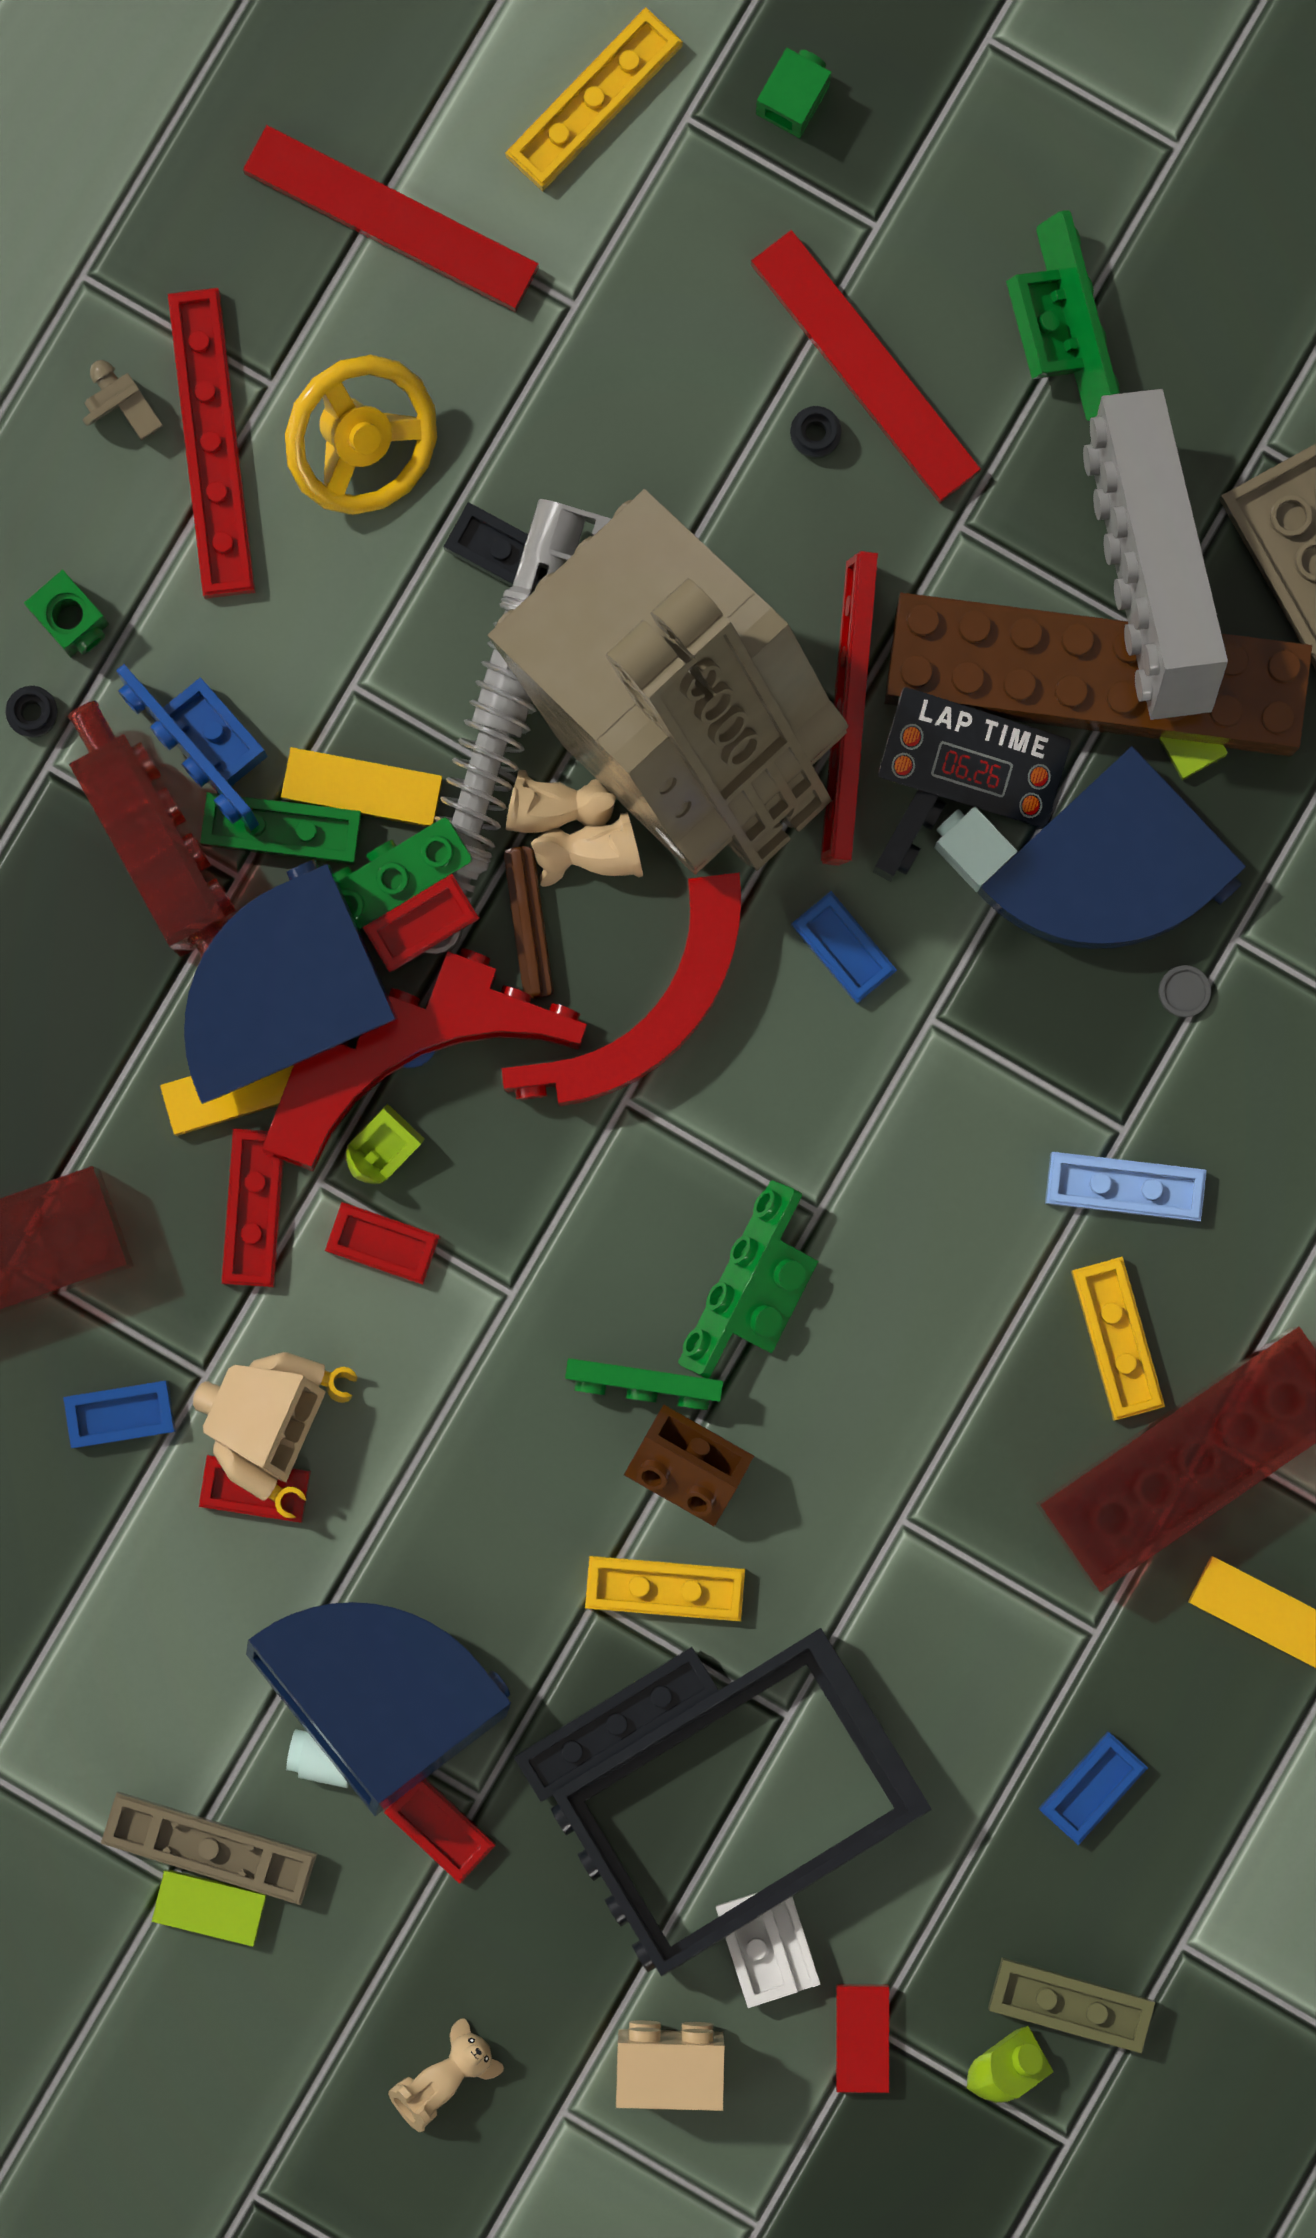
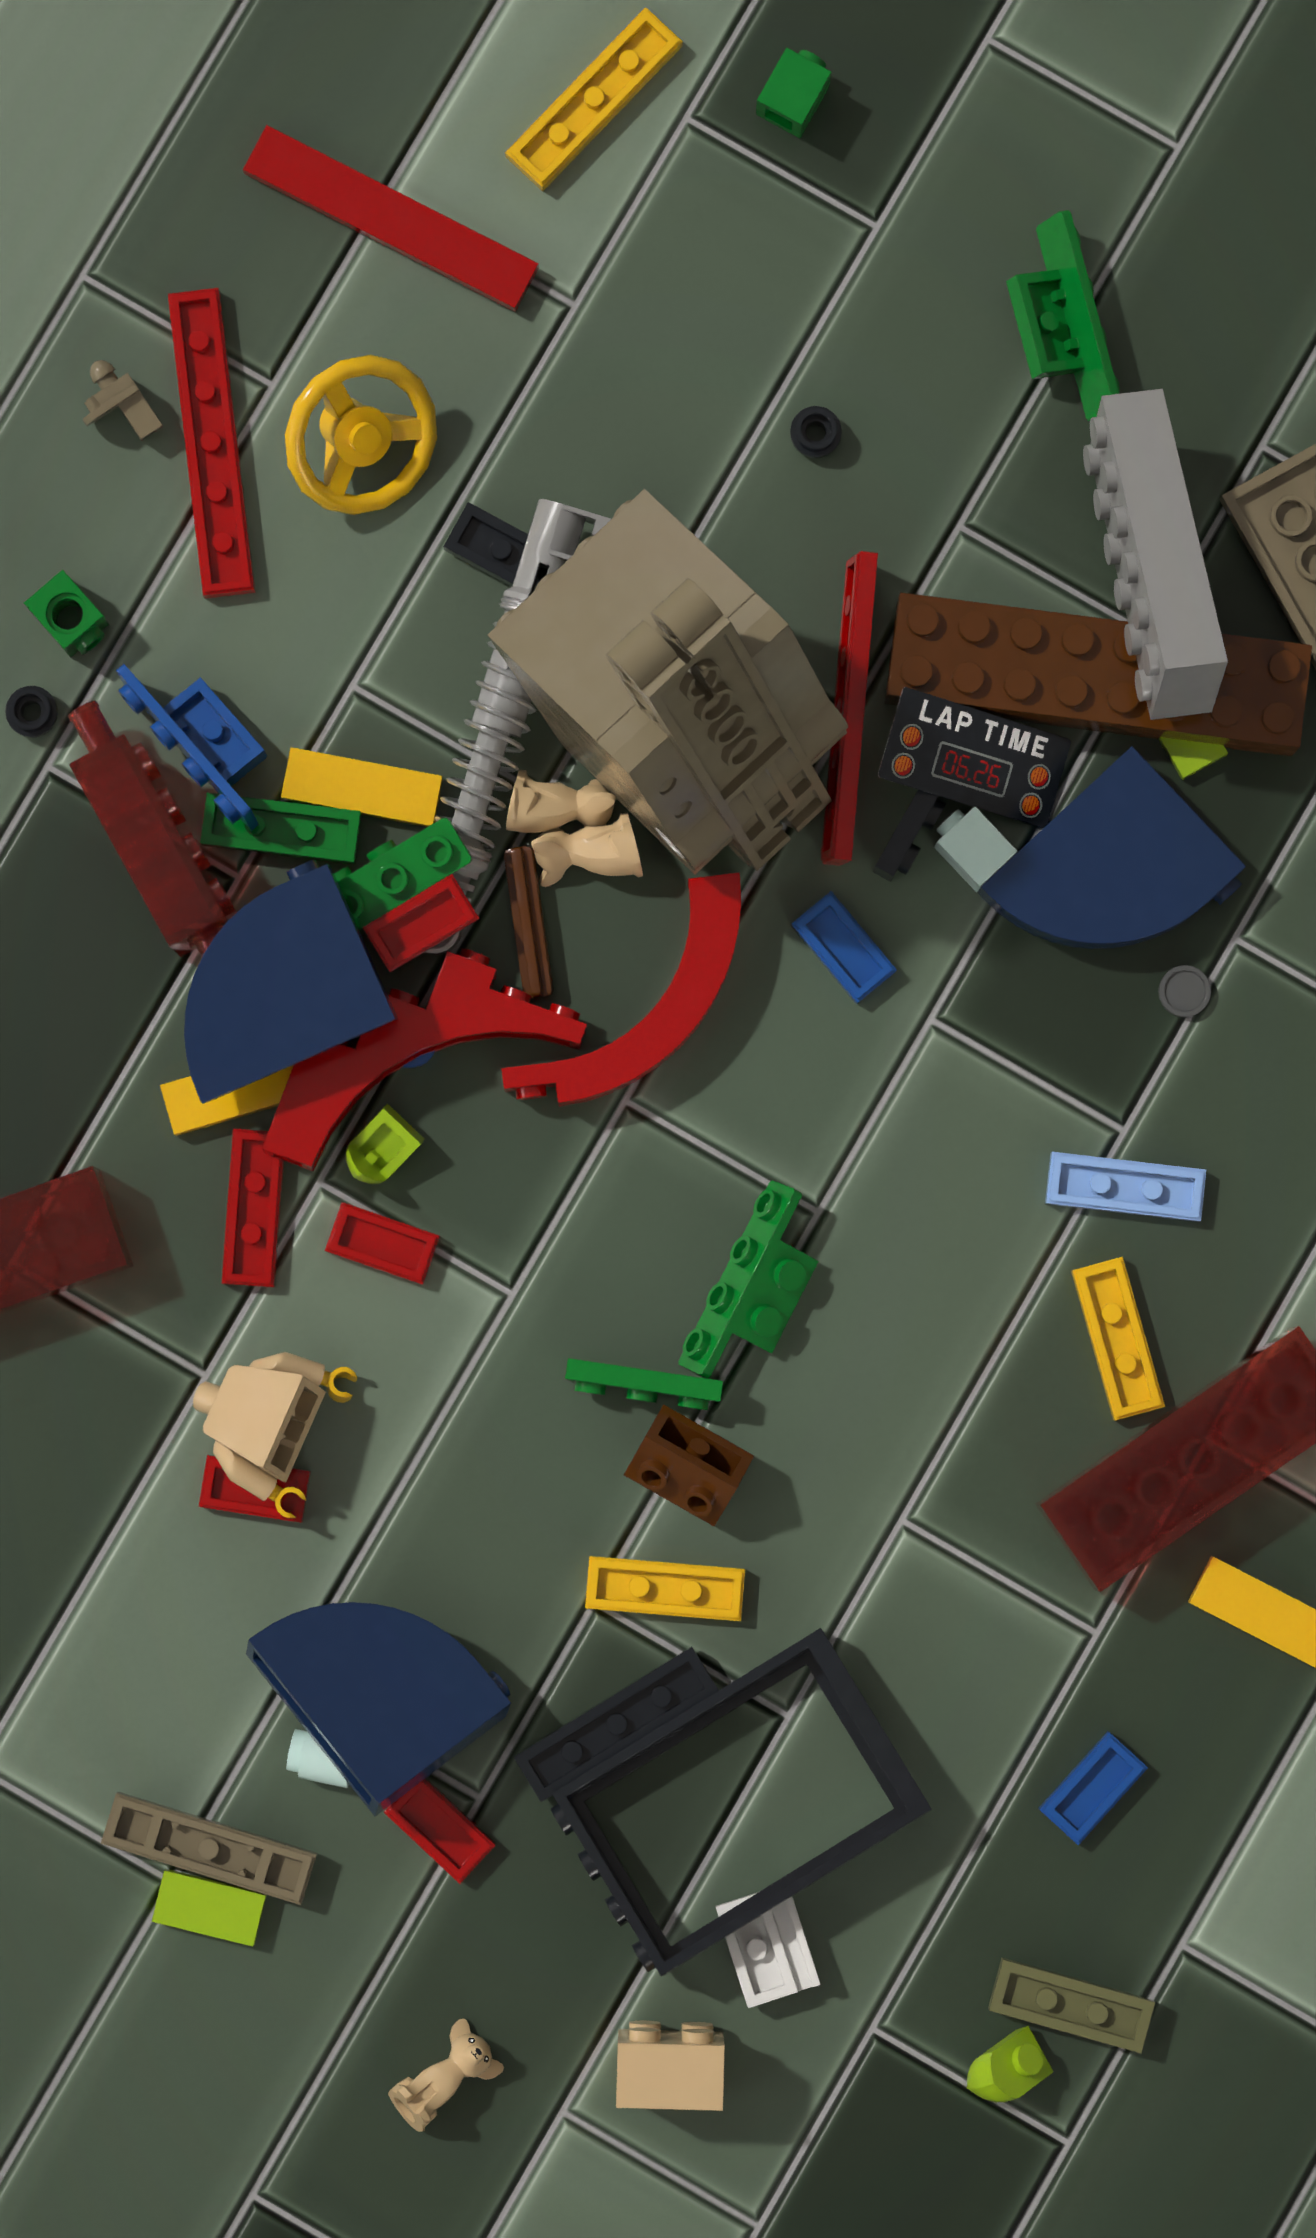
(119, 1414): blue tile -> none
(862, 2038): red tile -> none
(865, 366): red tile -> none

